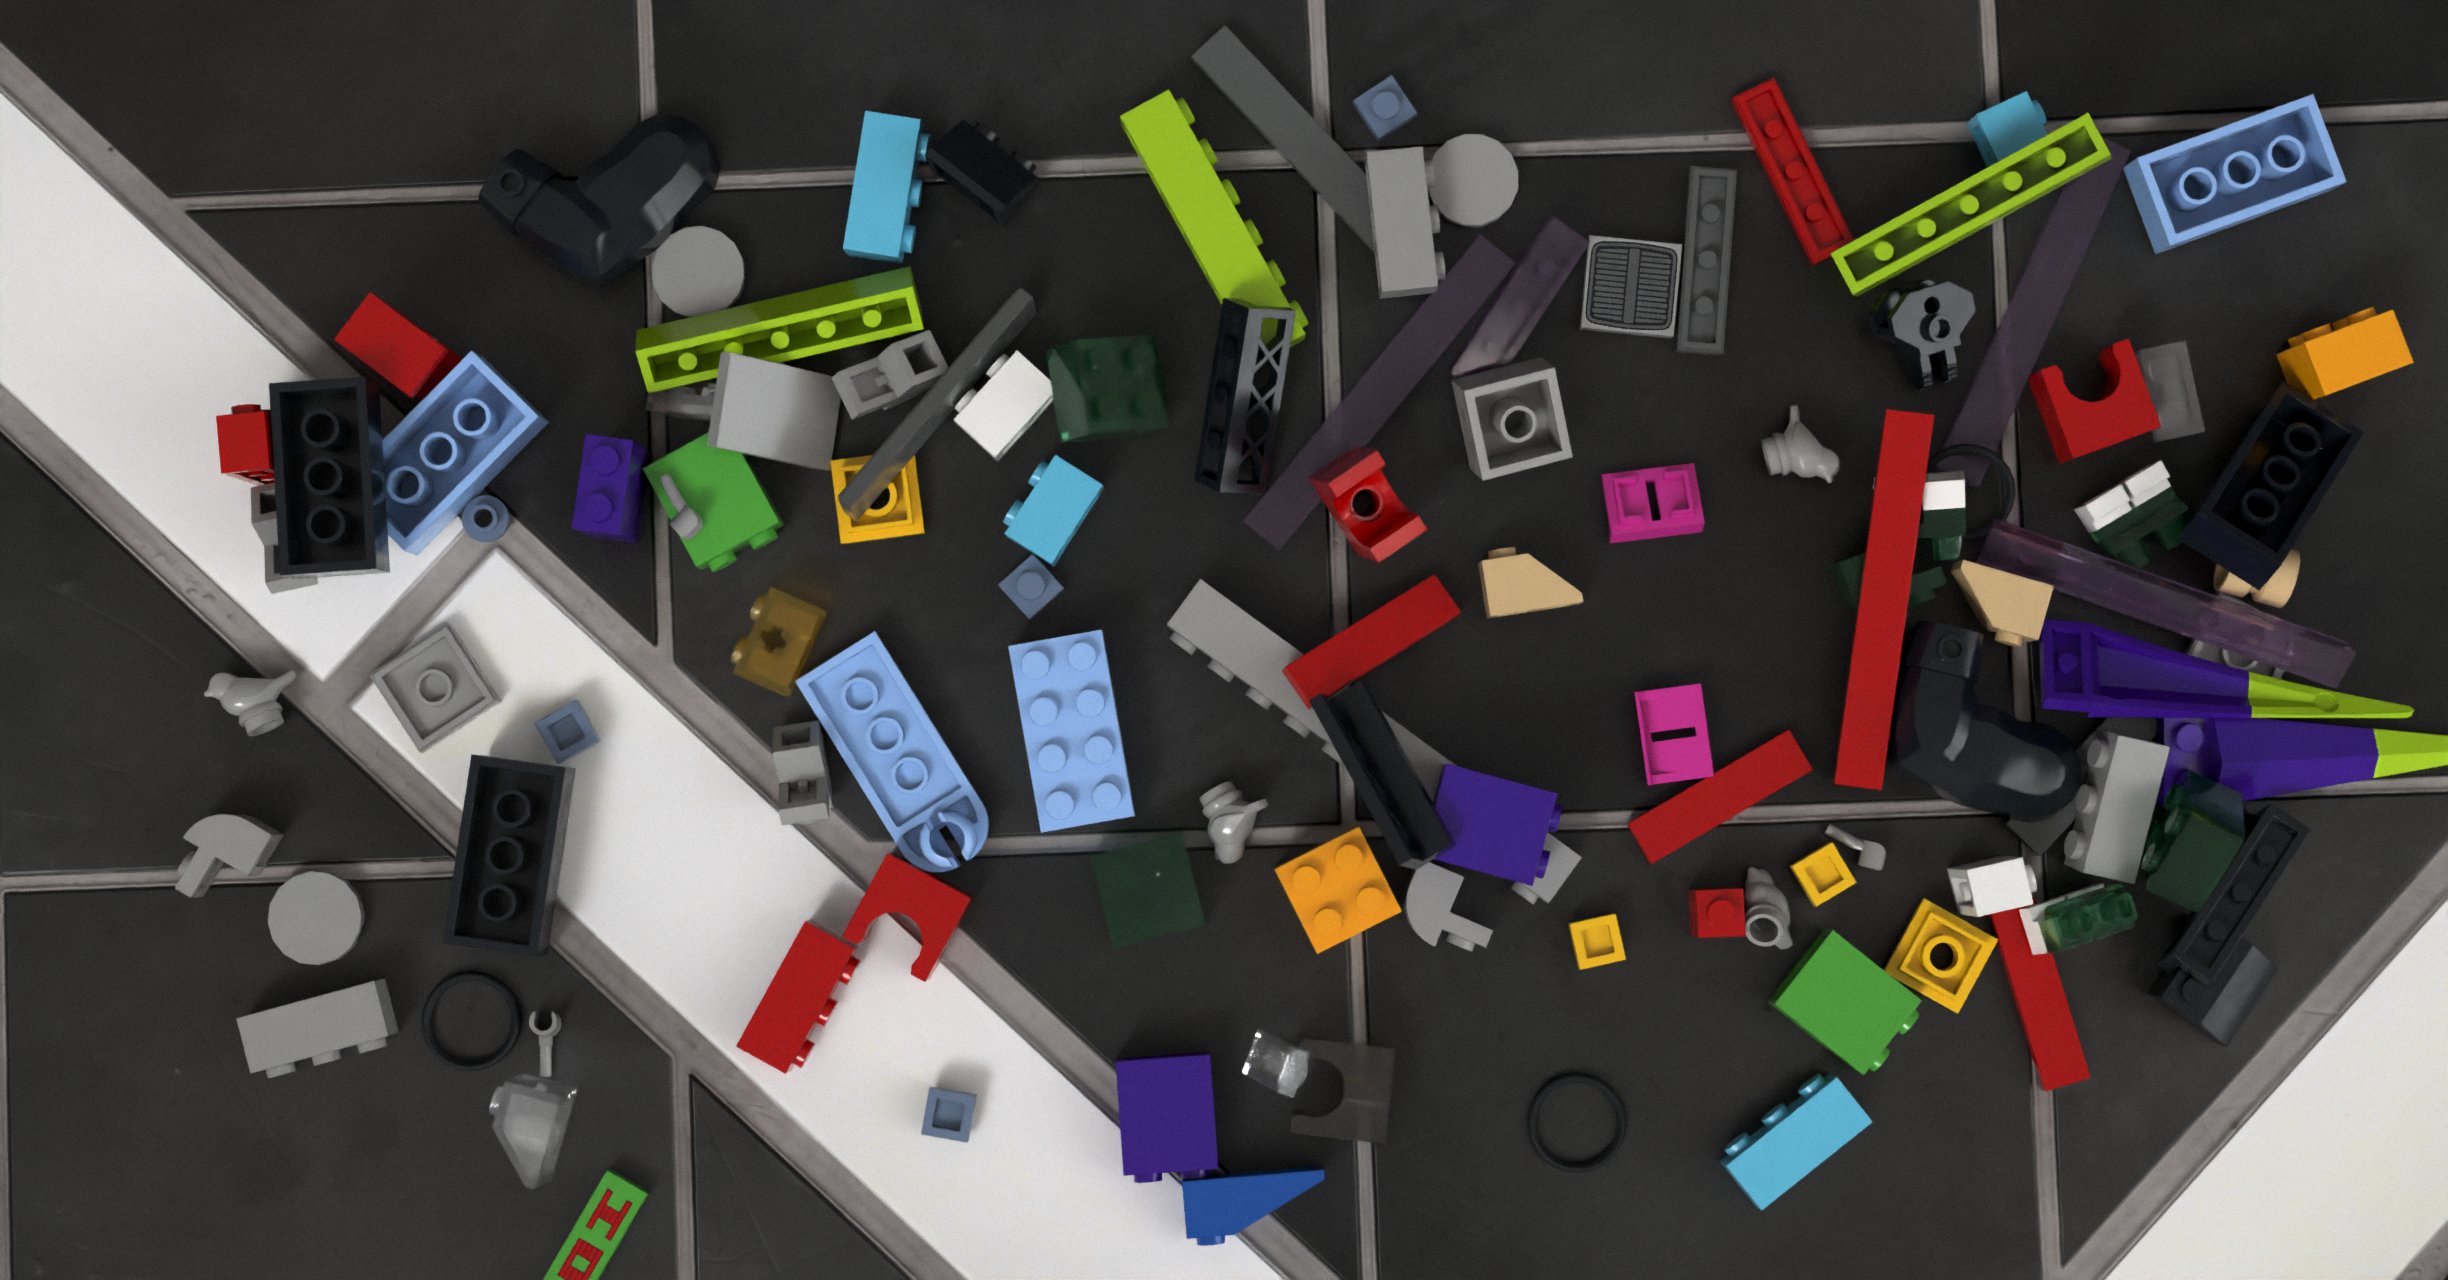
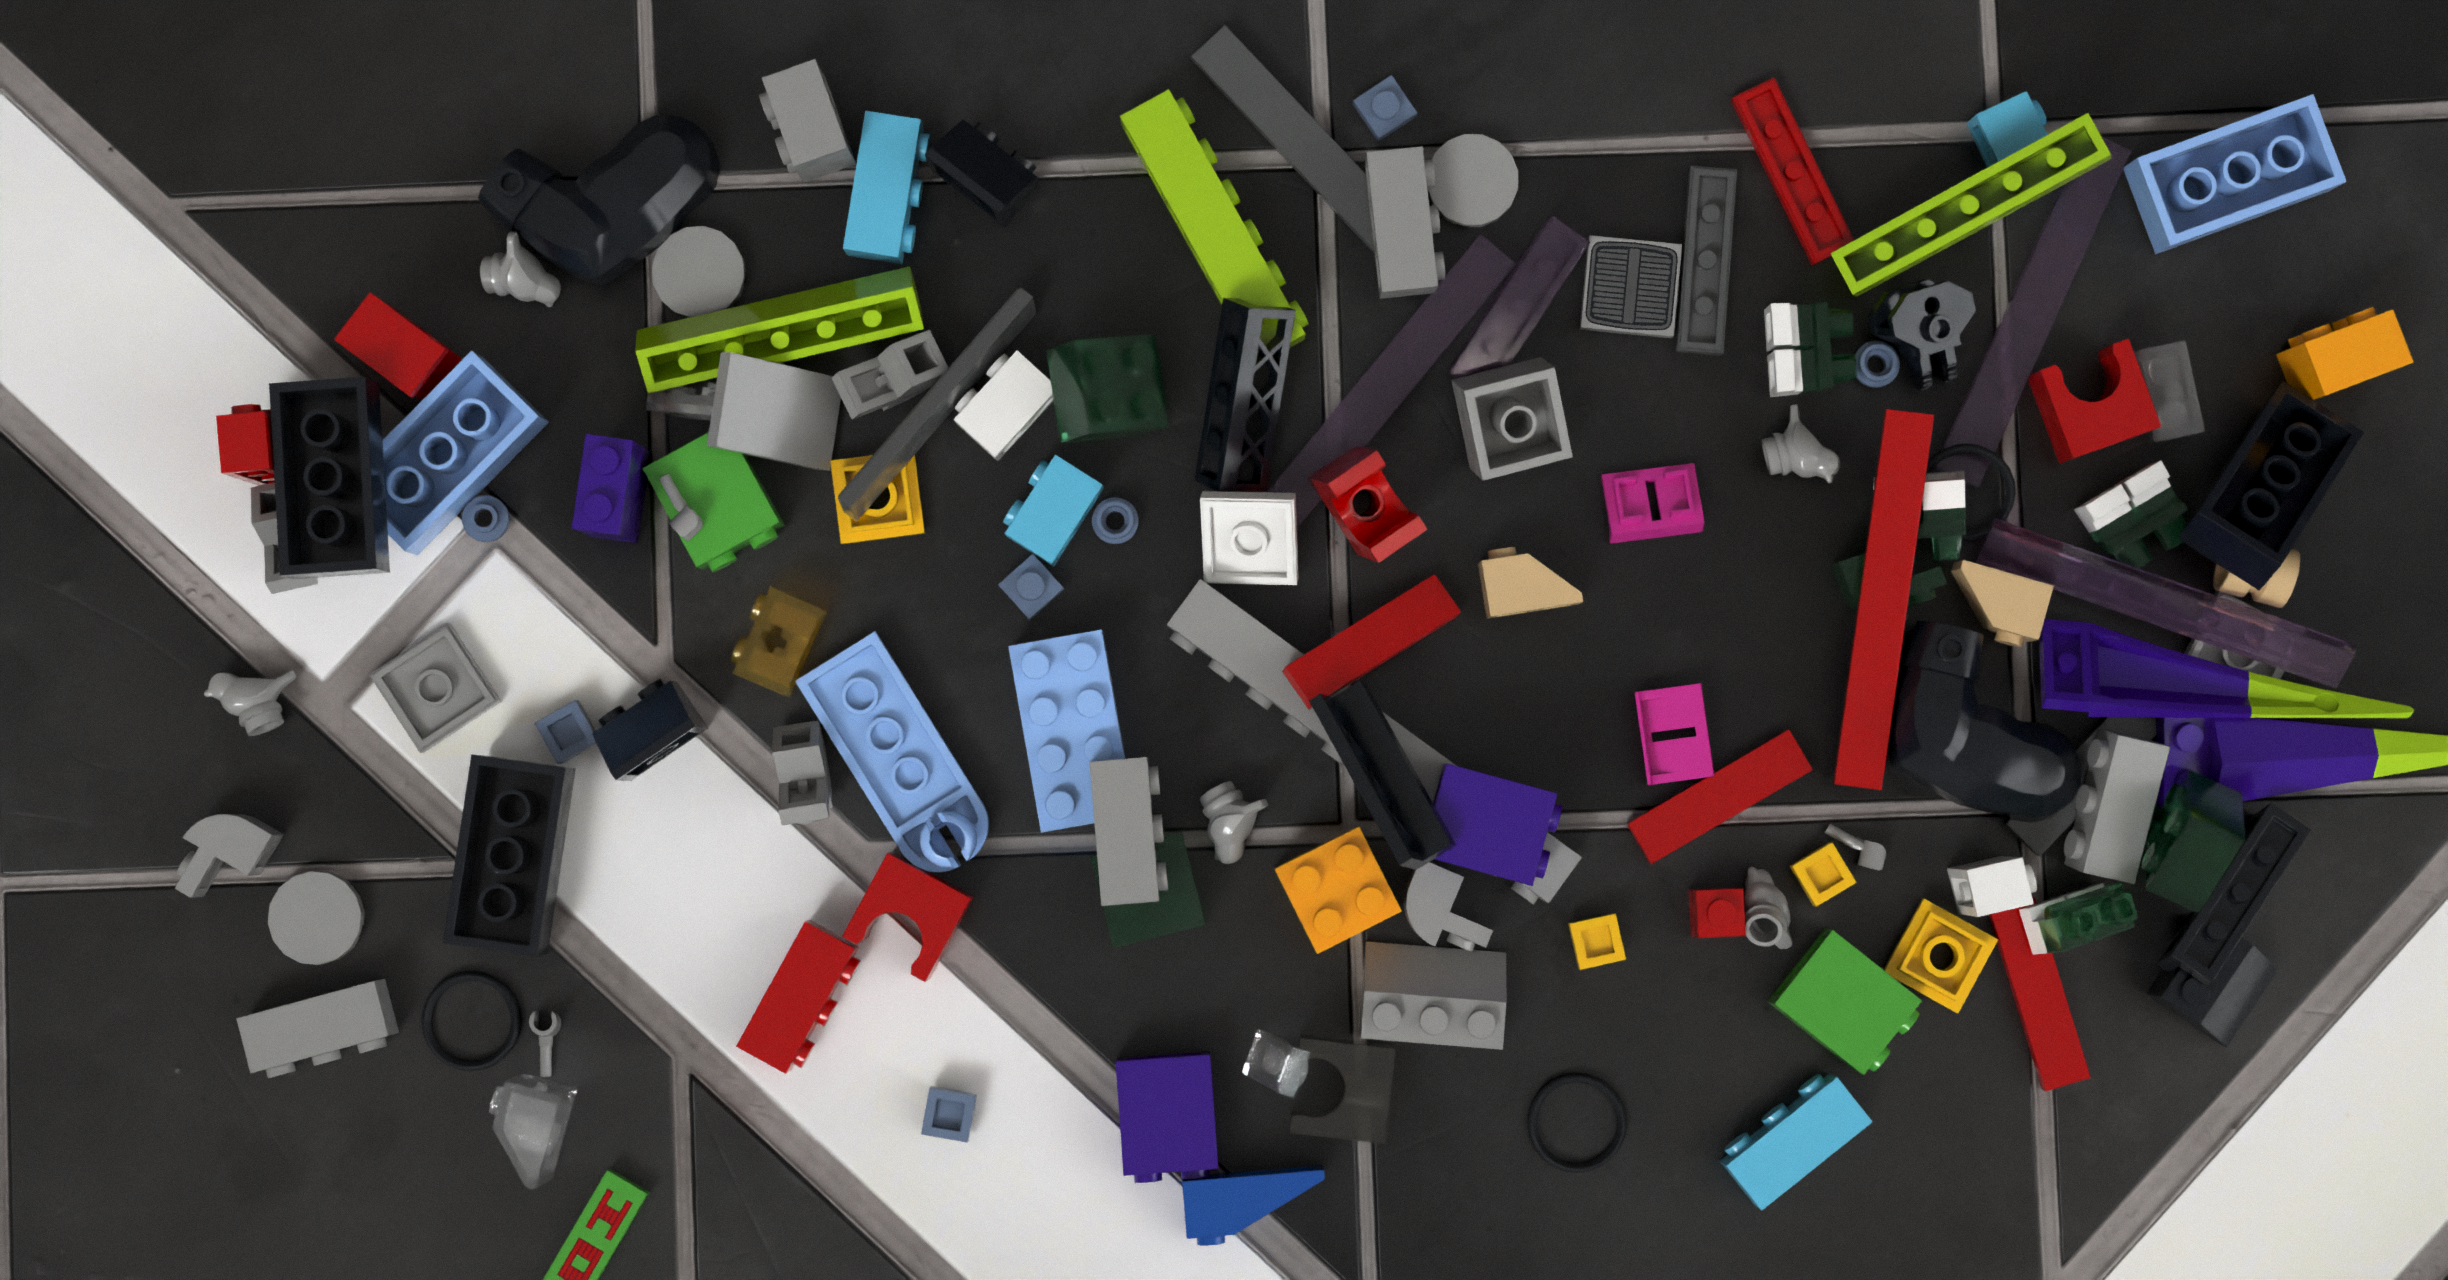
(518, 274): none -> light grey animal
(648, 730): none -> black slope
(809, 121): none -> light grey brick
(1110, 506): none -> sand blue plate
(1127, 831): none -> light grey brick
(1249, 538): none -> white plate
(1433, 995): none -> light grey slope
(1808, 328): none -> hips
(1886, 354): none -> sand blue plate

